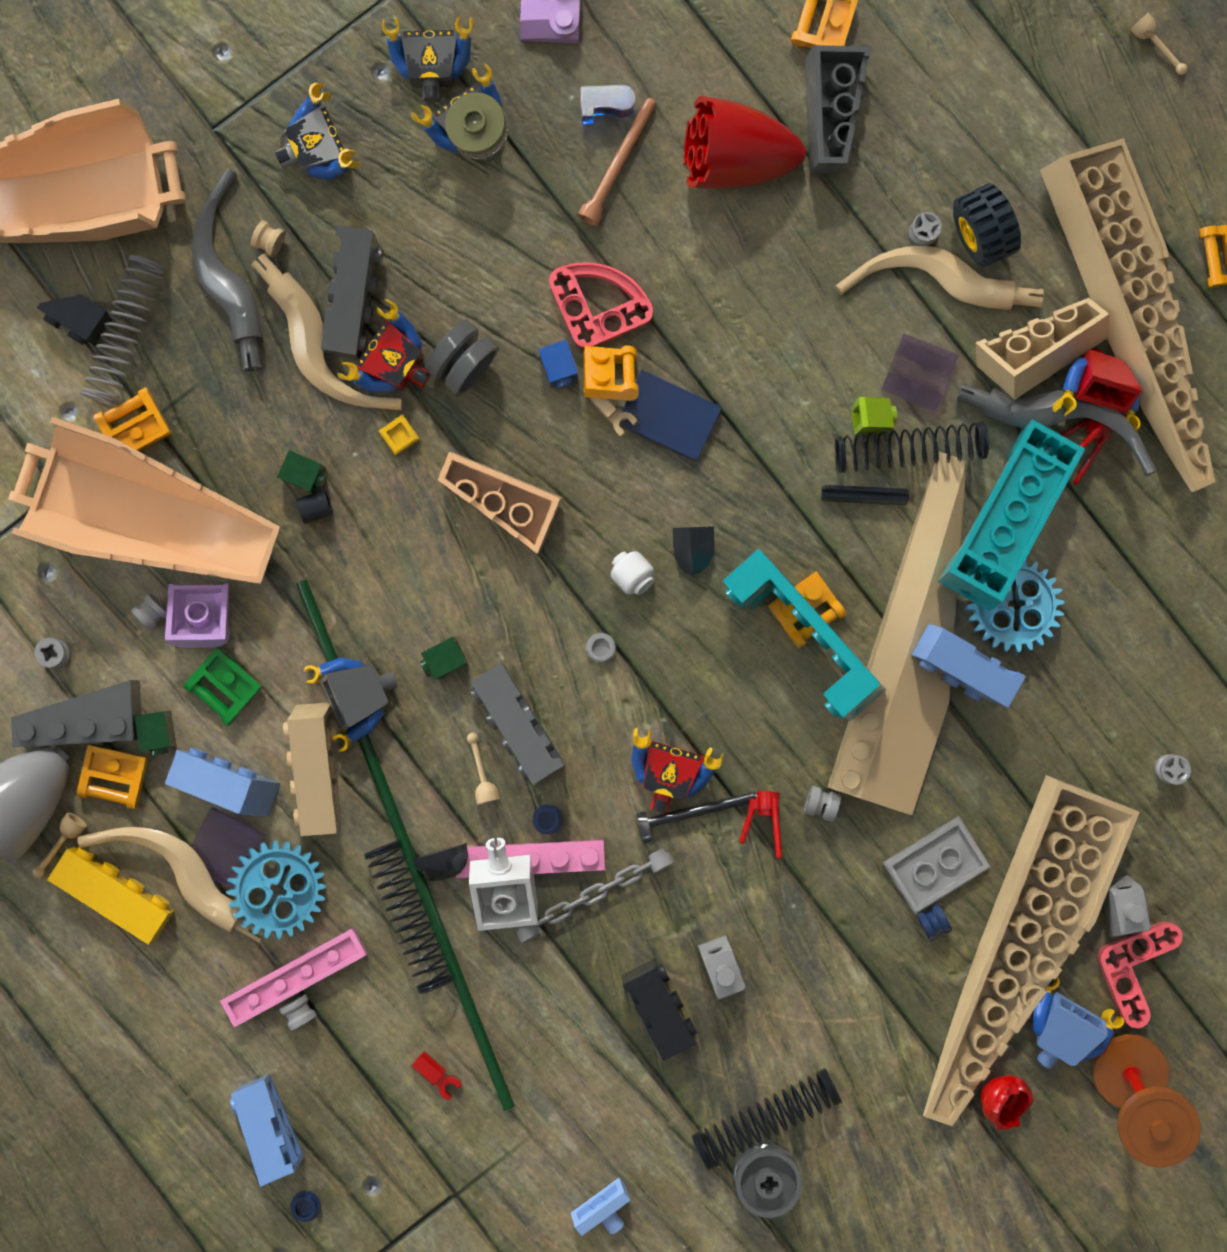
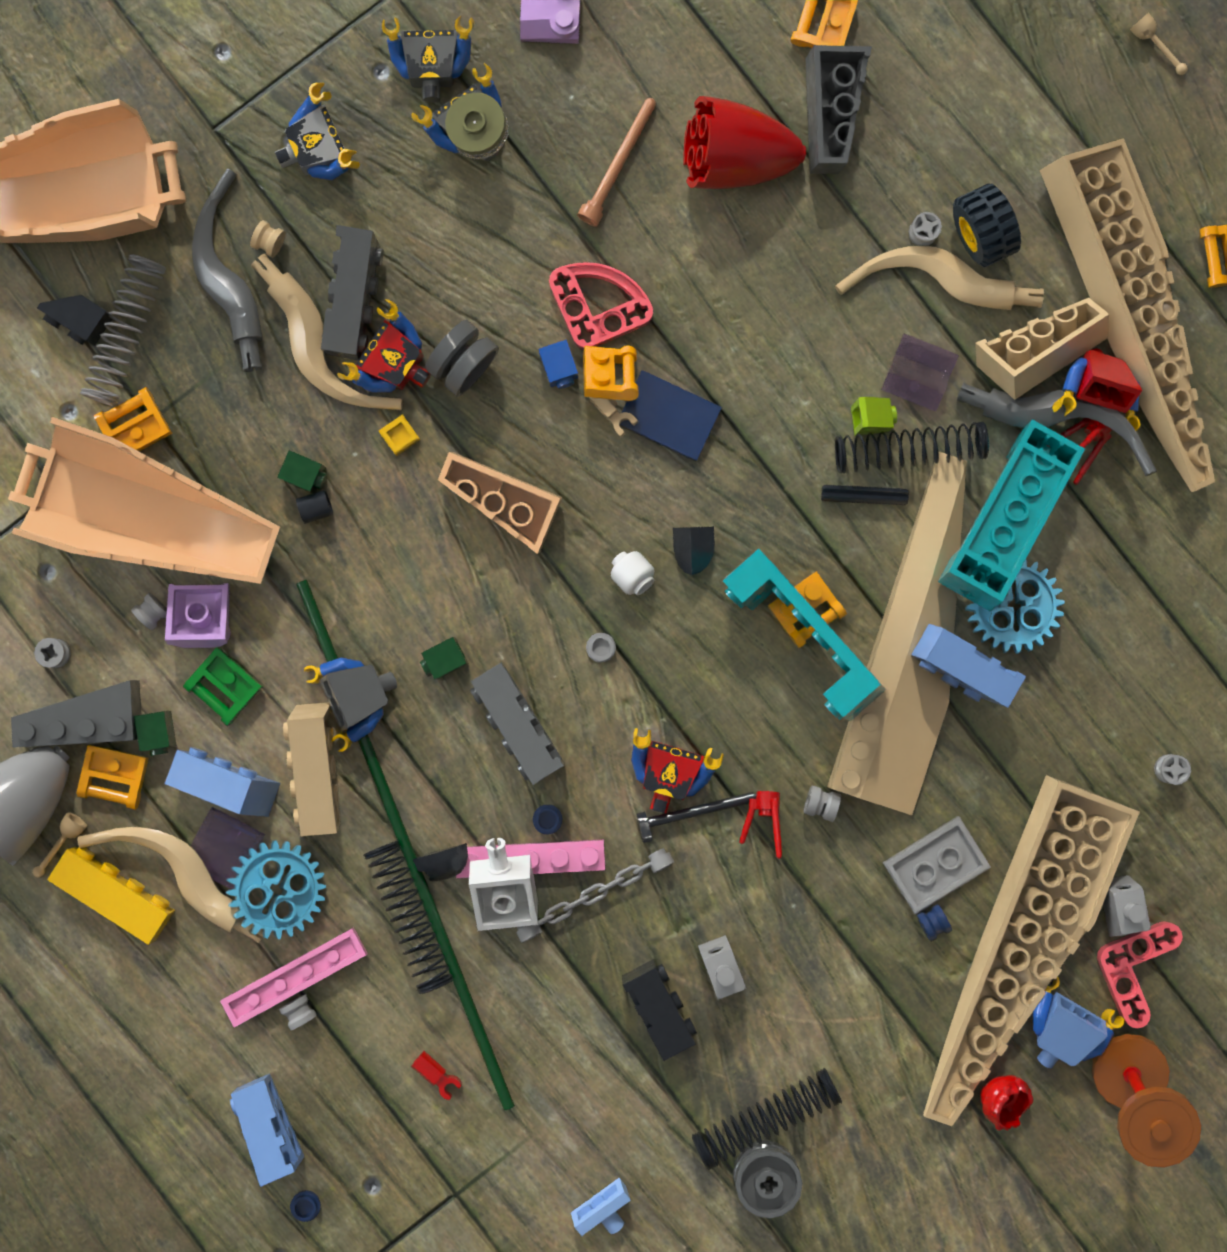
(486, 791): tan hinge -> none
(606, 101): leg -> none

